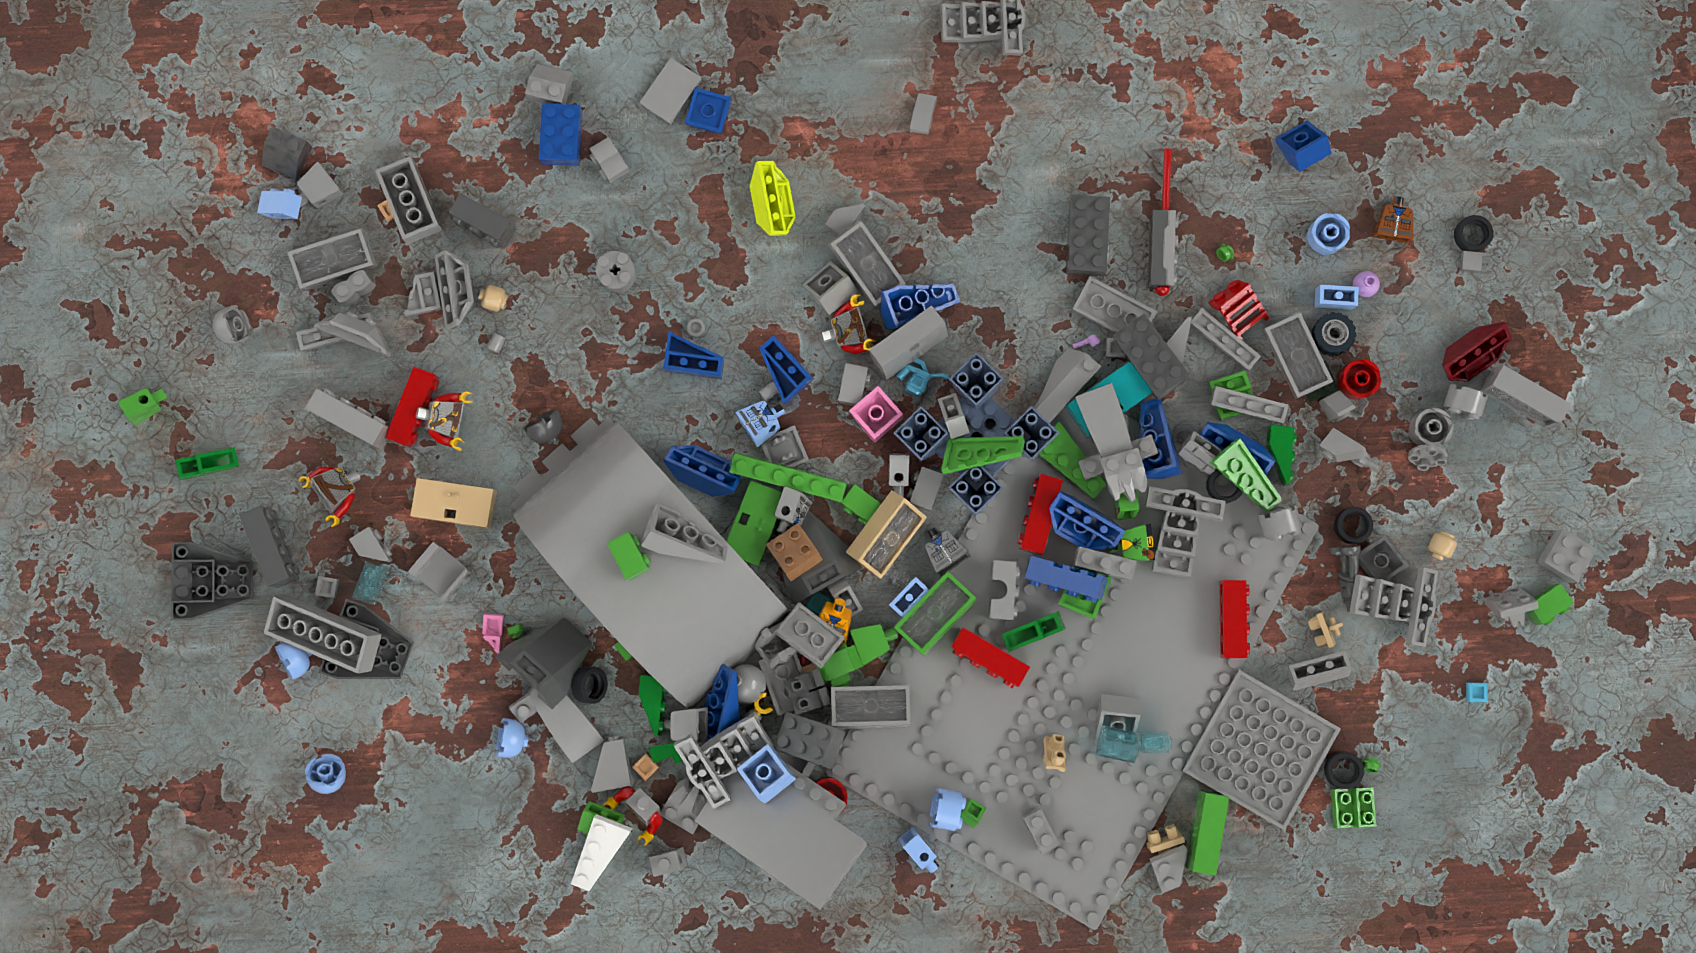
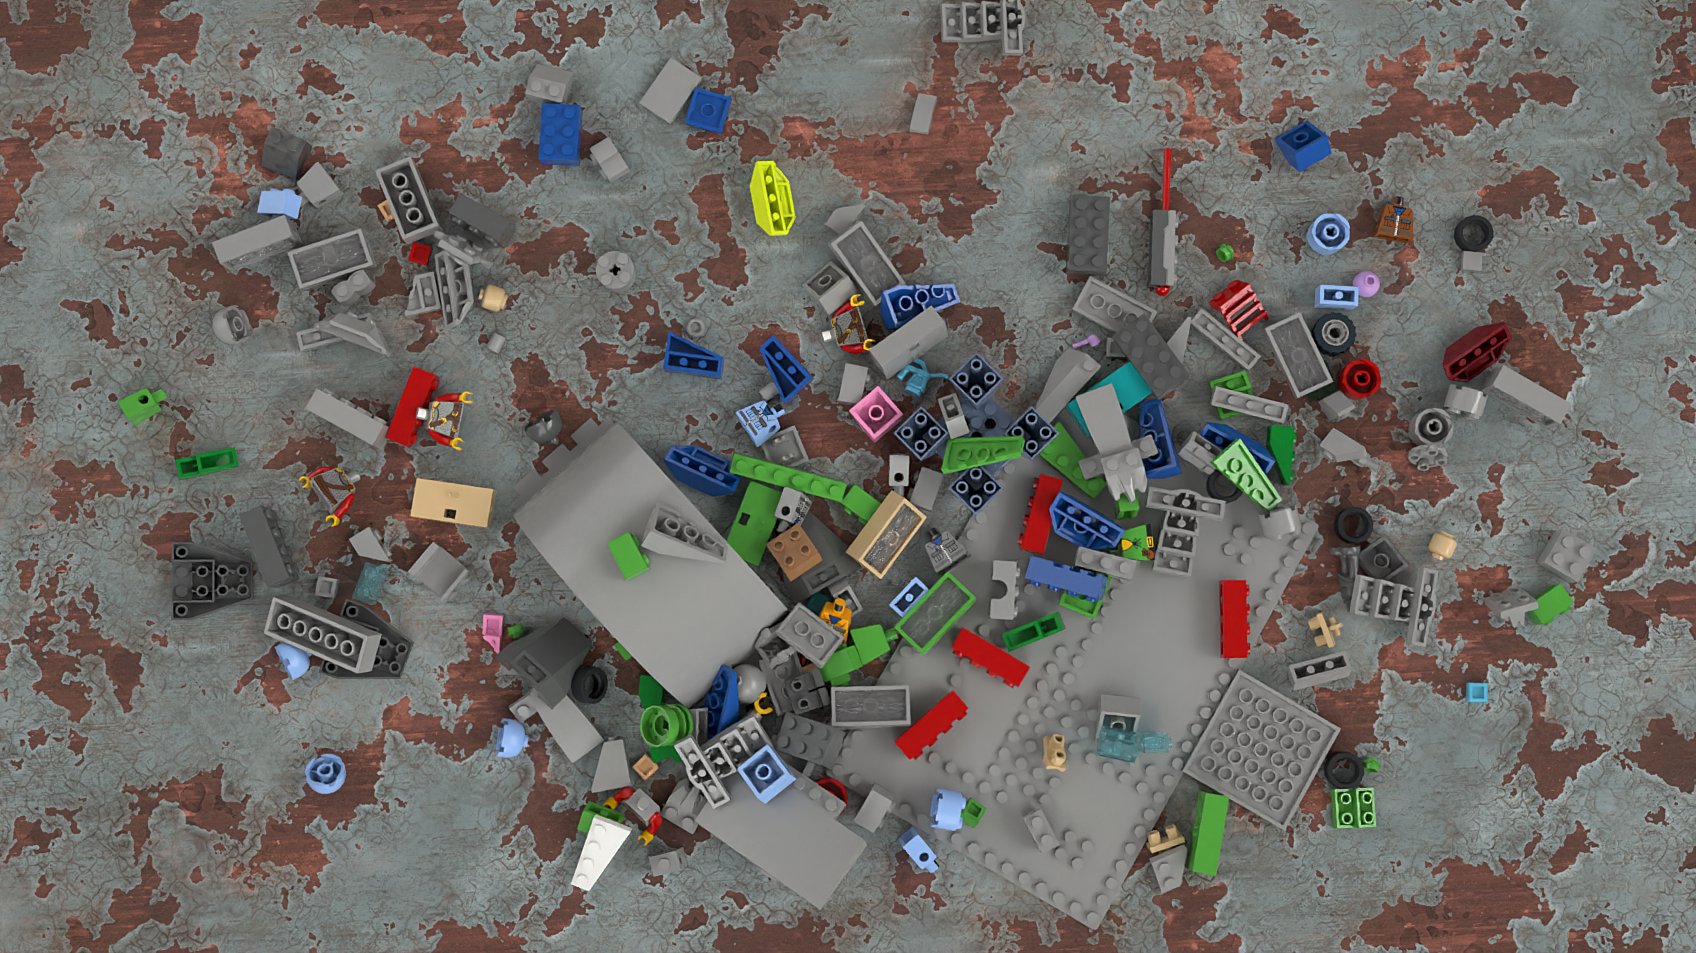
(257, 243): none -> light grey brick
(420, 254): none -> red tile
(463, 248): none -> light grey plate
(665, 724): none -> bright green wheel
(874, 808): none -> light grey brick
(931, 724): none -> red brick

